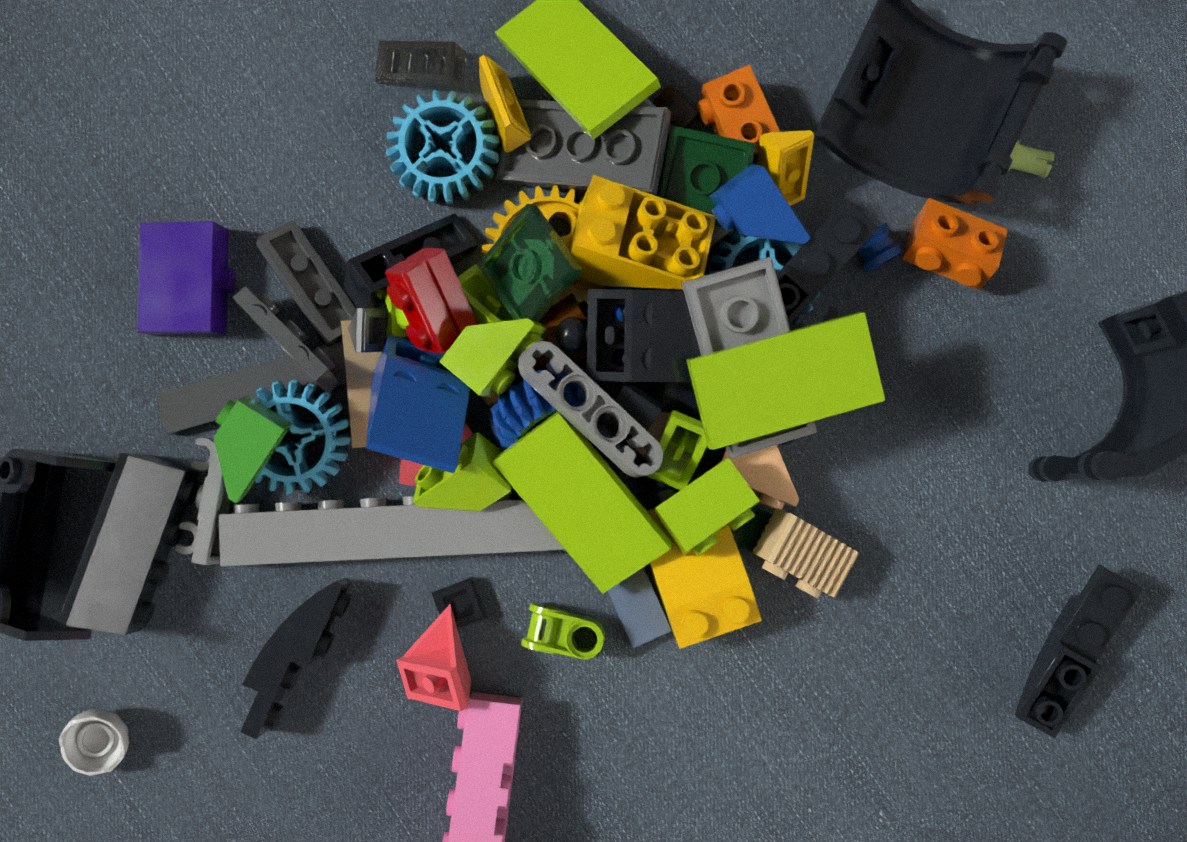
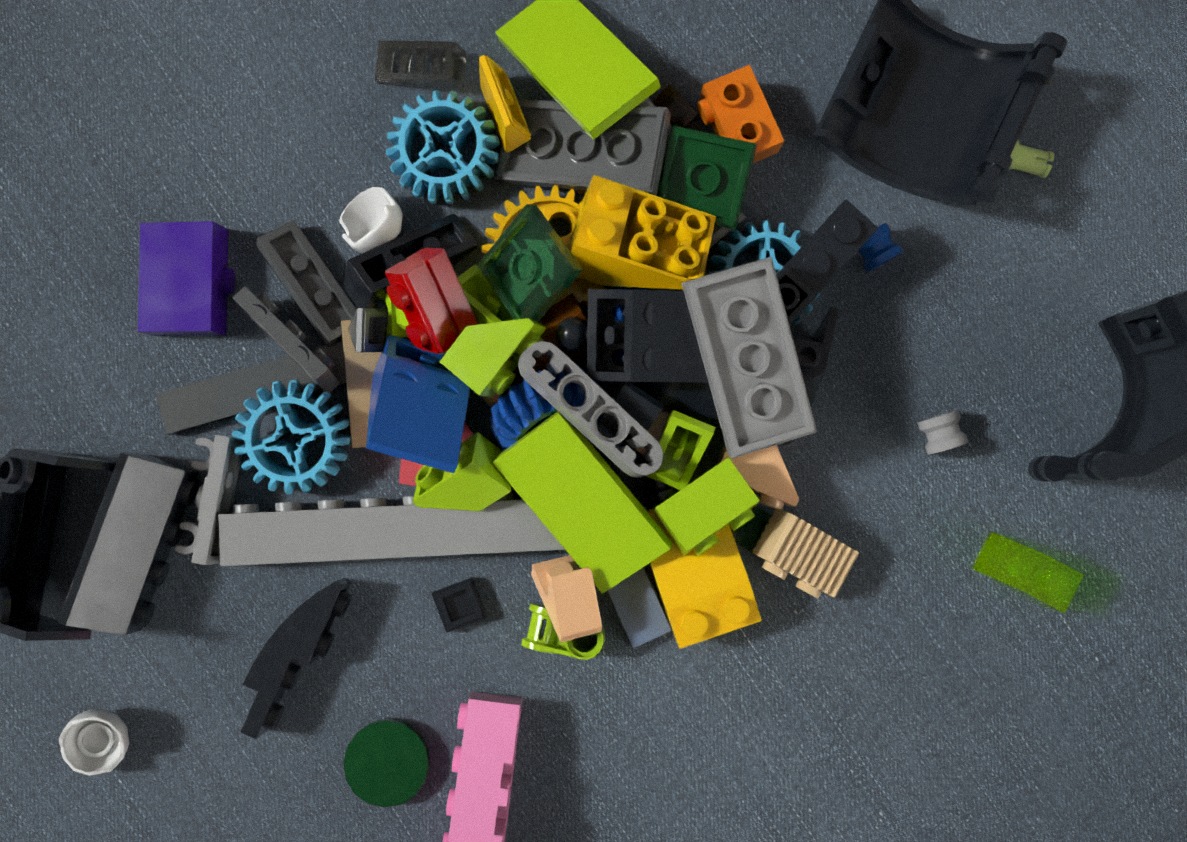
(246, 442): bright green slope -> none
(371, 220): none -> white hair
(386, 762): none -> dark green tile
(436, 666): coral slope -> none
(568, 597): none -> light nougat slope
(757, 208): blue slope -> none
(786, 380): lime tile -> none
(787, 161): yellow slope -> none
(943, 432): none -> light grey wheel
(961, 249): orange brick -> none
(1027, 572): none -> clear neon green slope
(1072, 648): black slope -> none

